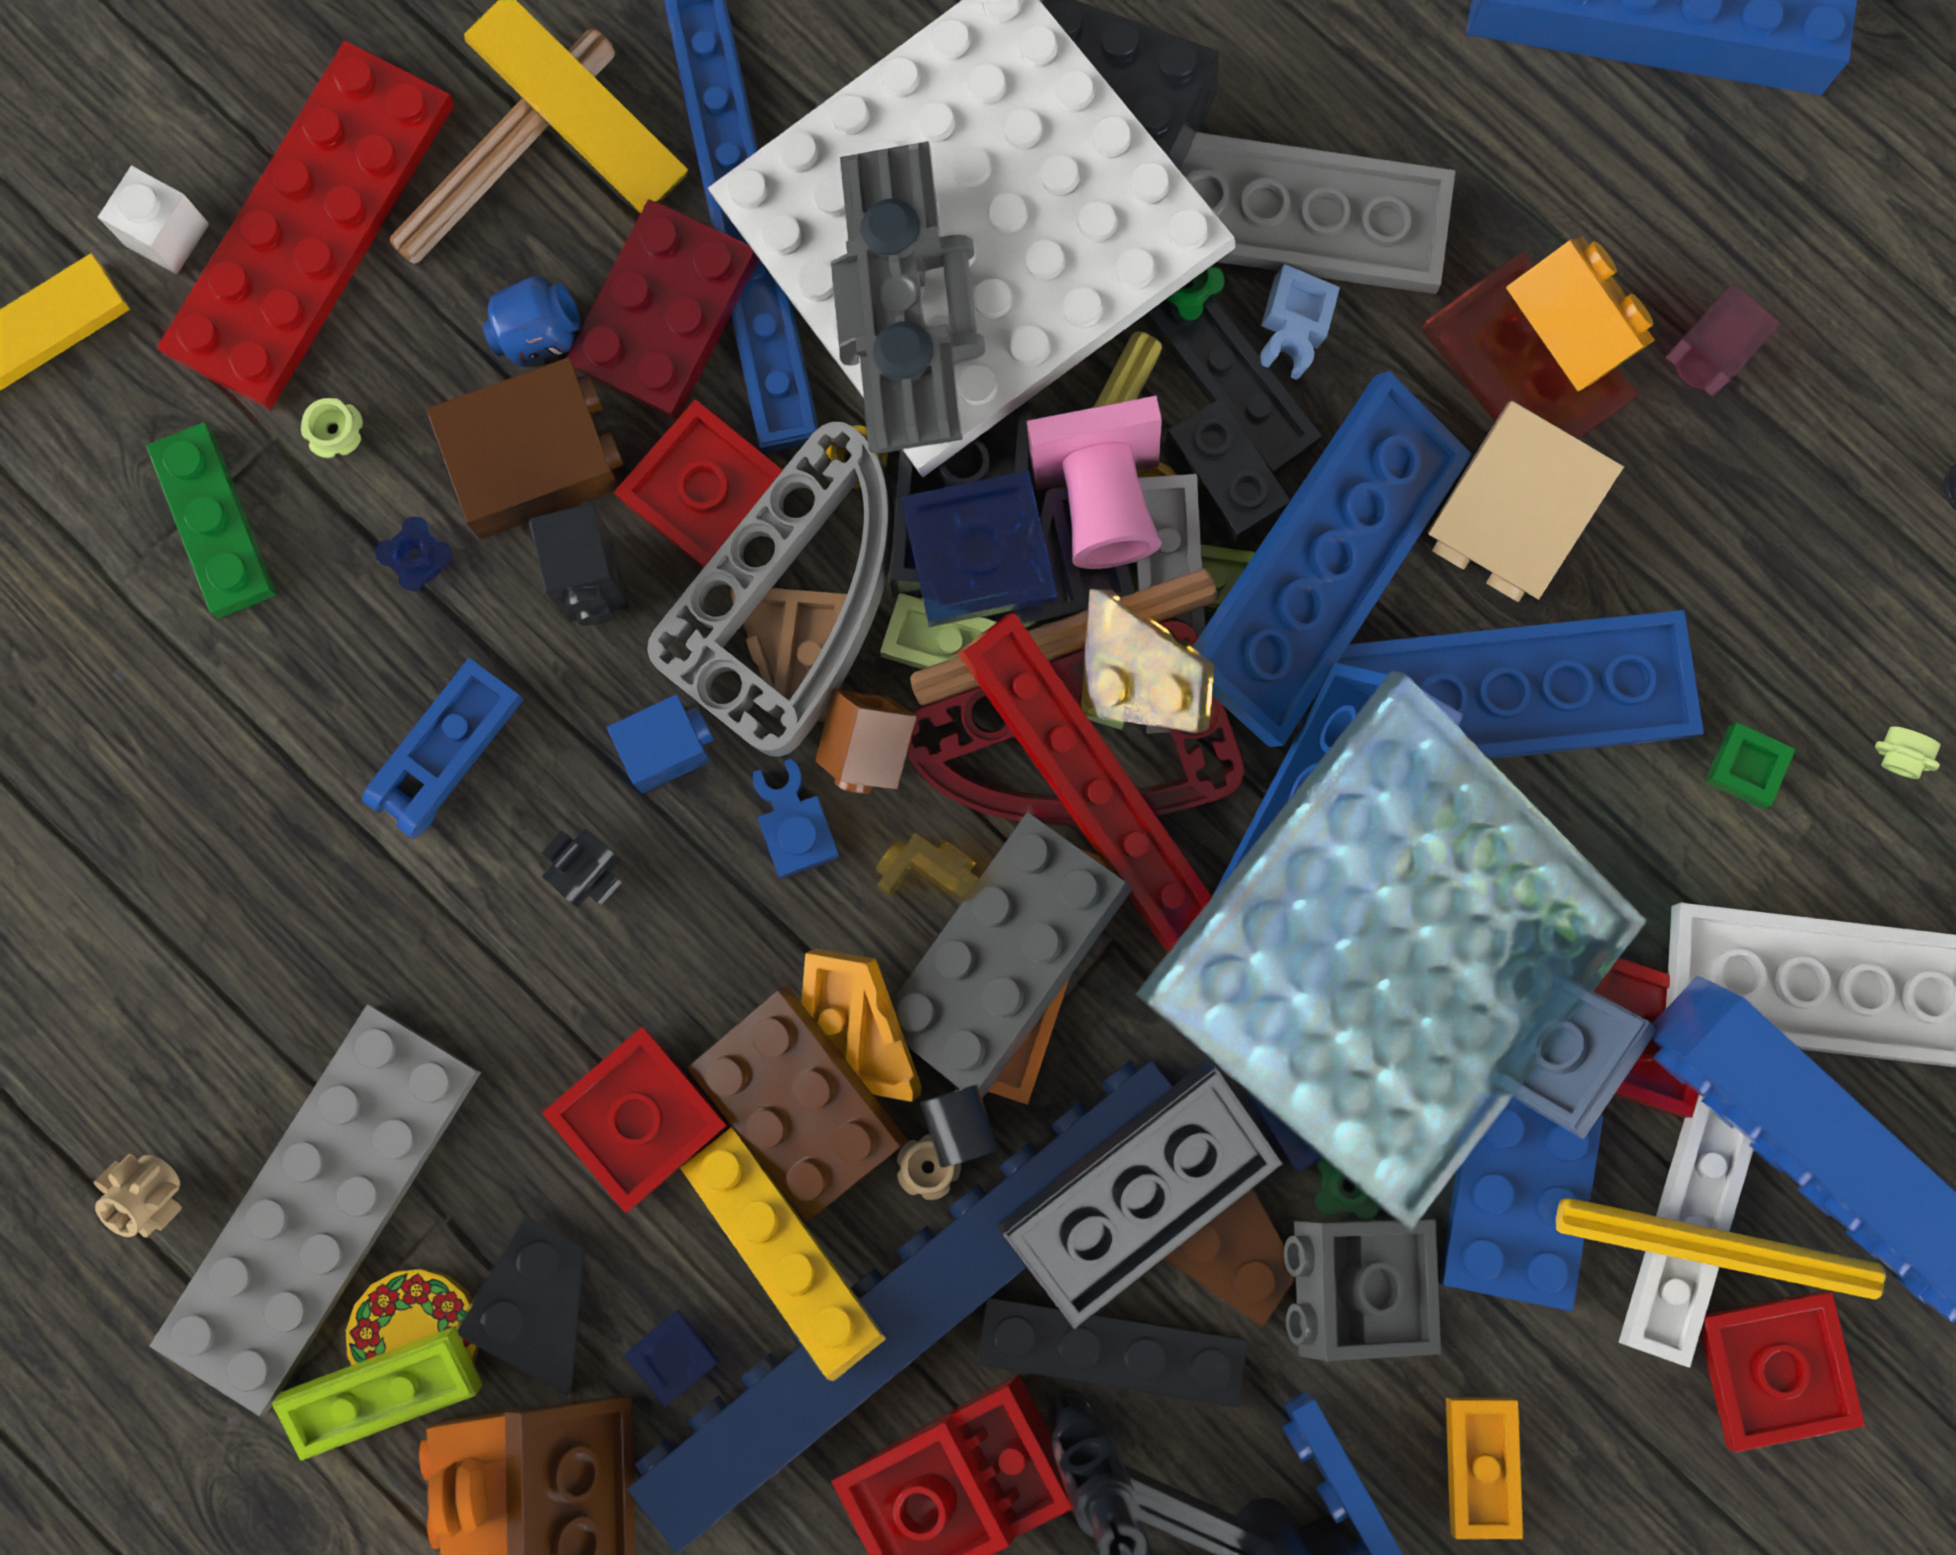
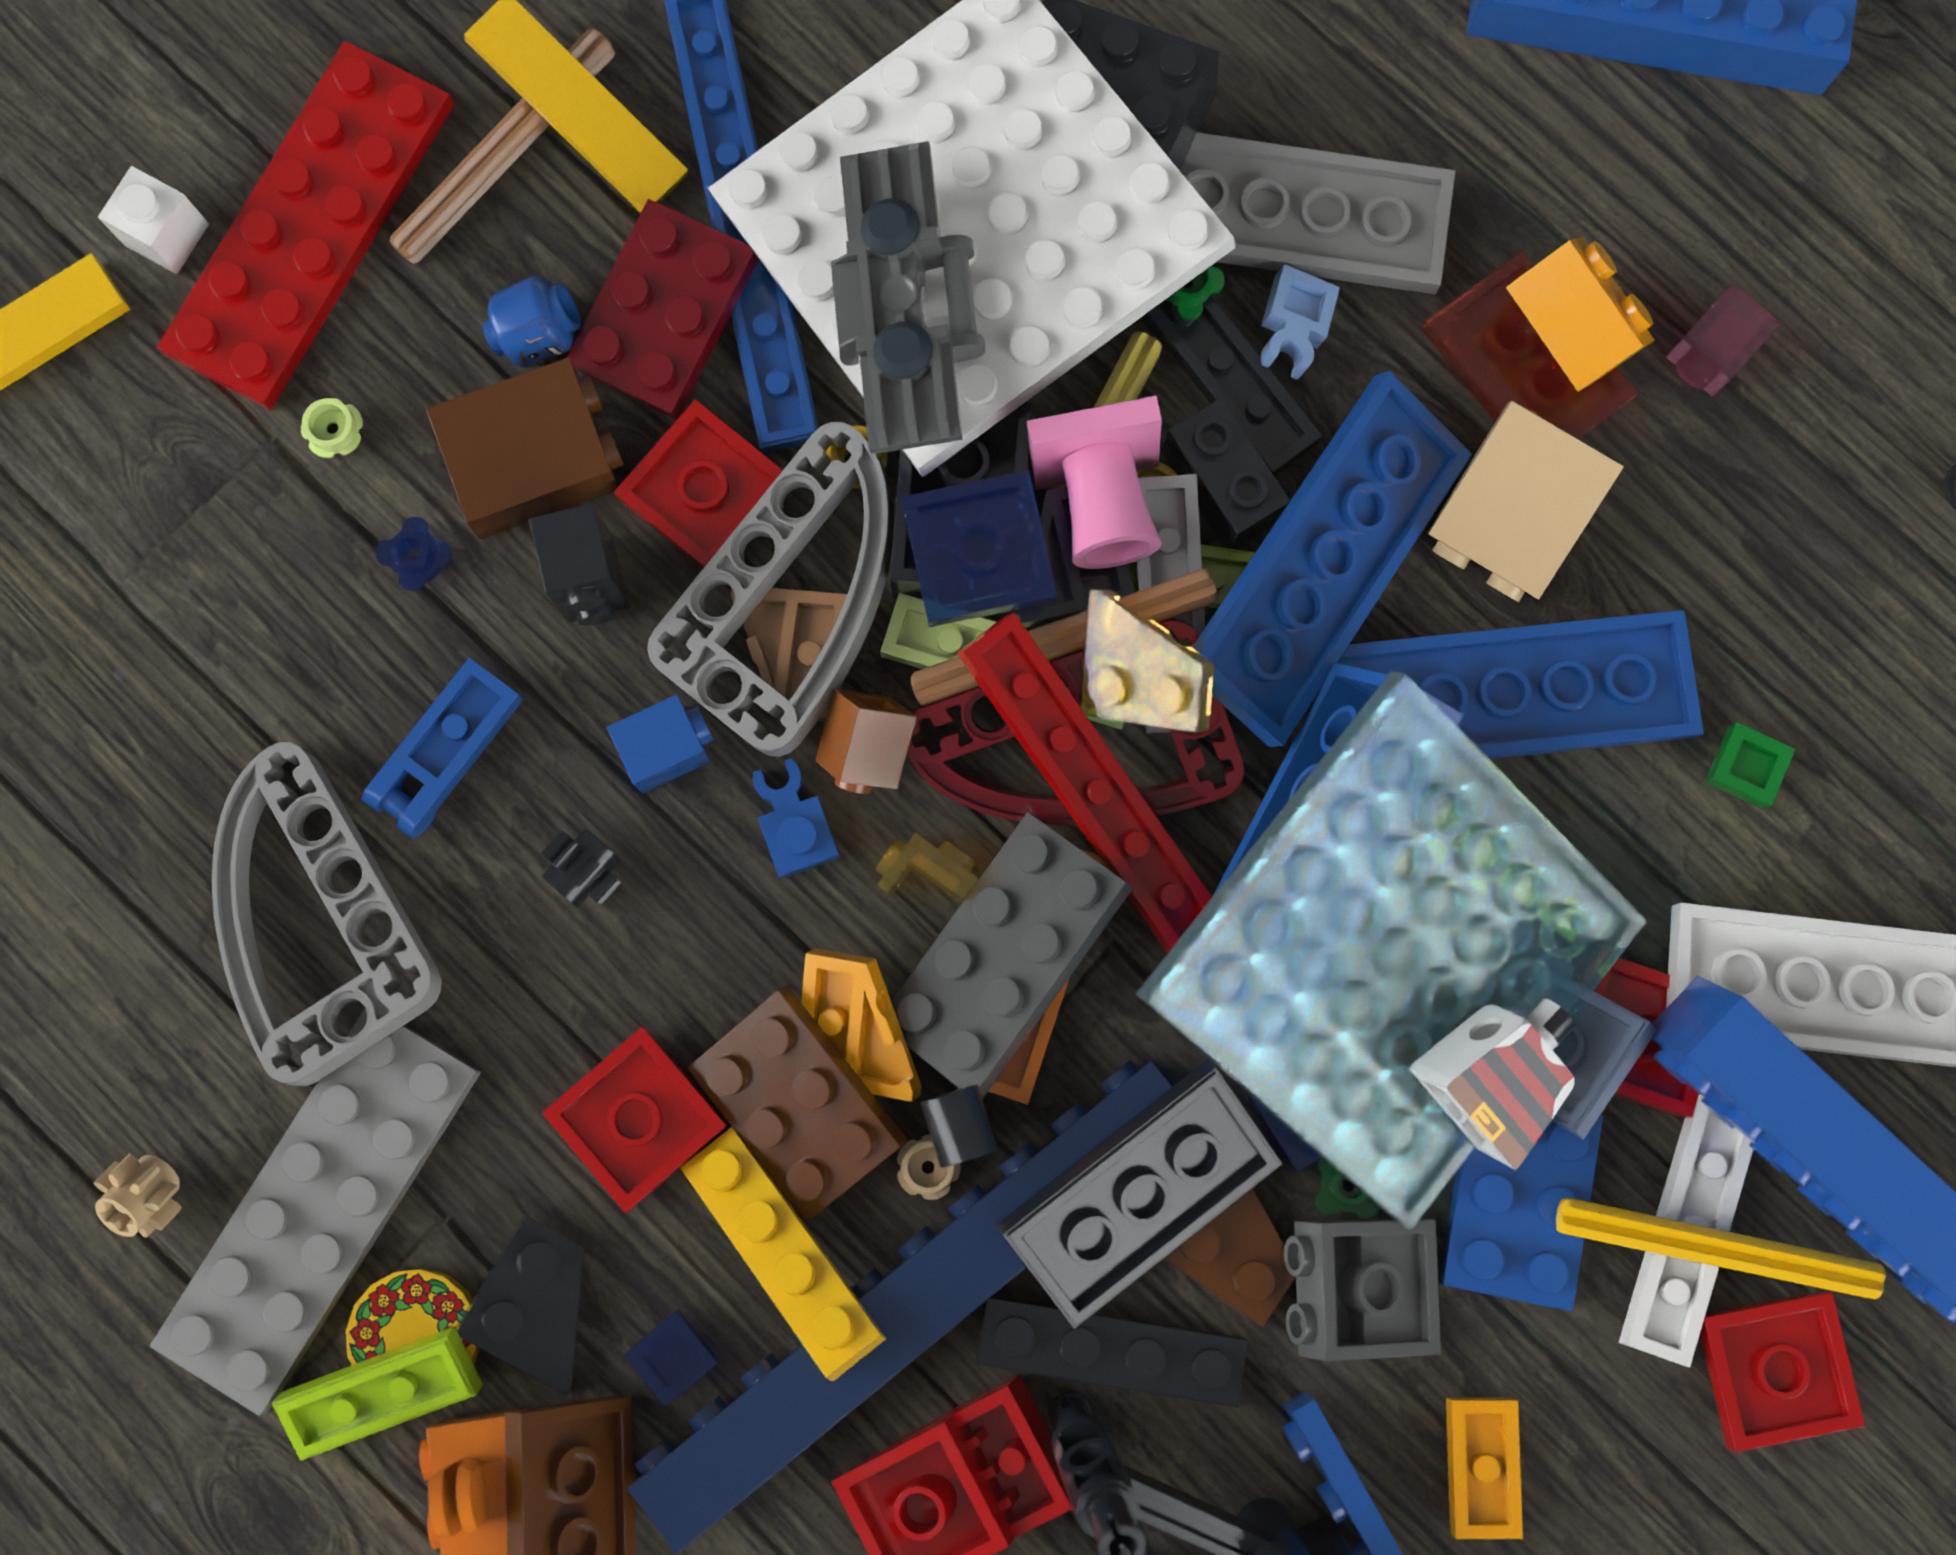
(211, 520): green plate -> none
(320, 858): none -> light grey beam
(1501, 1077): none -> torso
(1908, 752): yellowish green plate -> none

